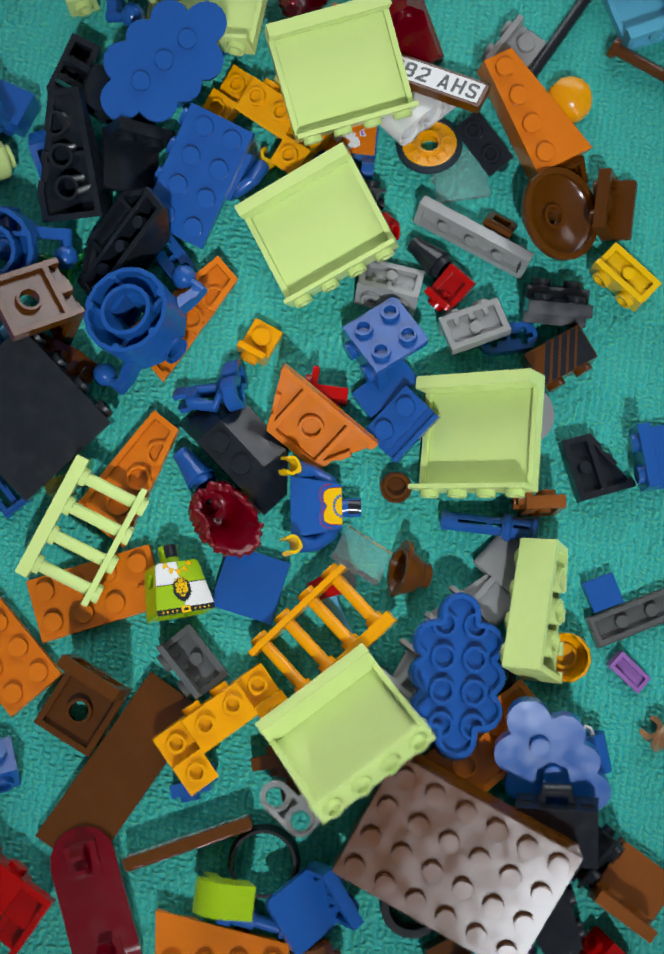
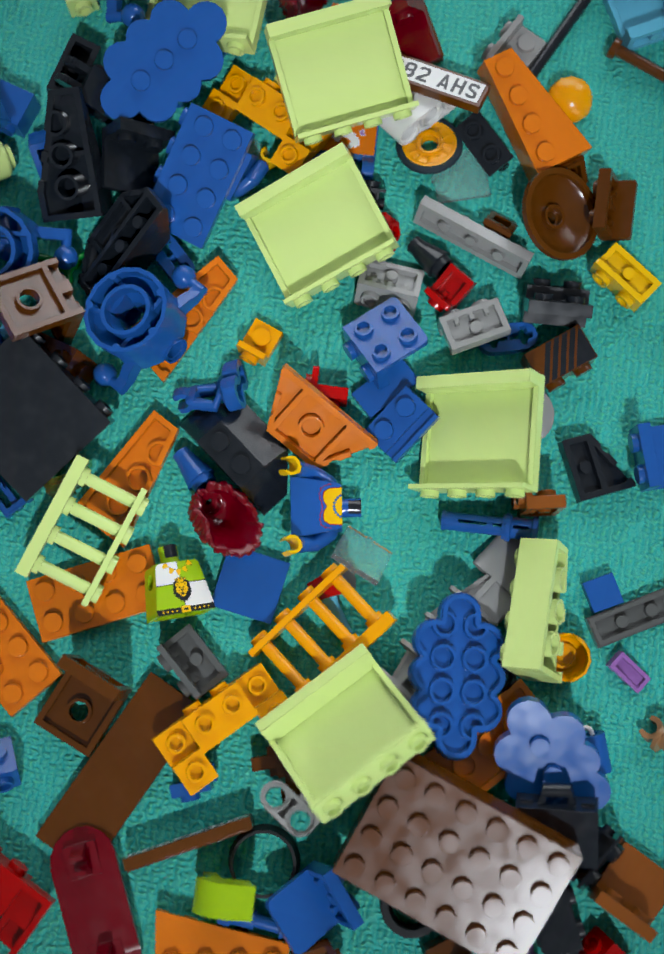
(395, 487): reddish brown plate -> none
(407, 570): reddish brown piece -> none

